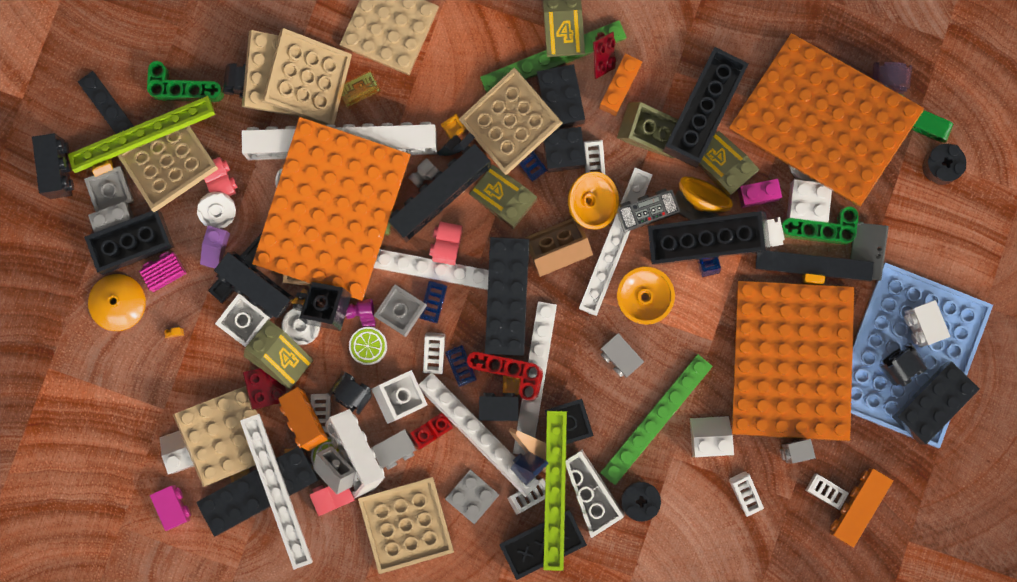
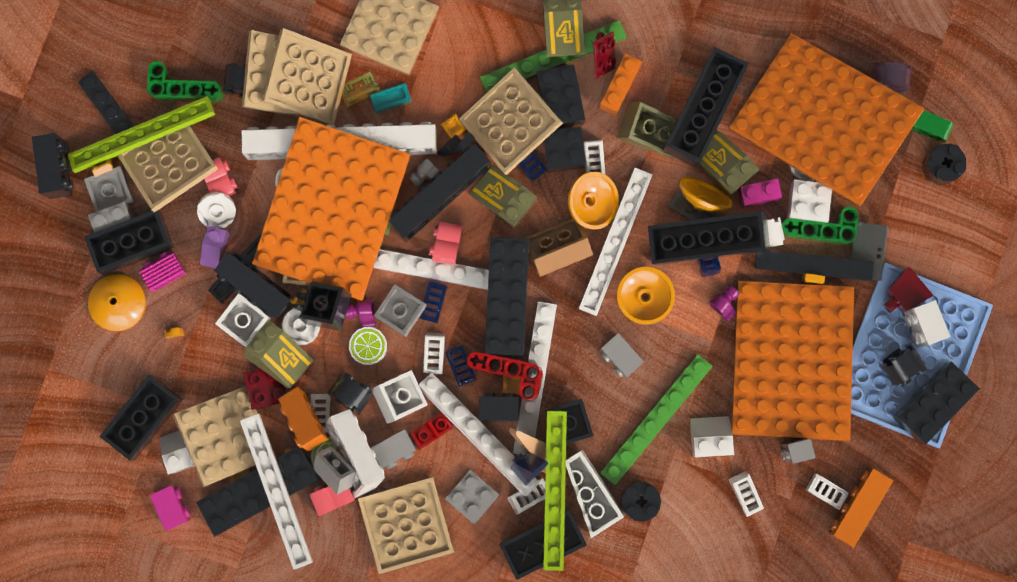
(141, 418): none -> black brick
(390, 98): none -> teal tile
(647, 210): brick -> none
(722, 303): none -> magenta piece
(906, 292): none -> dark red torso

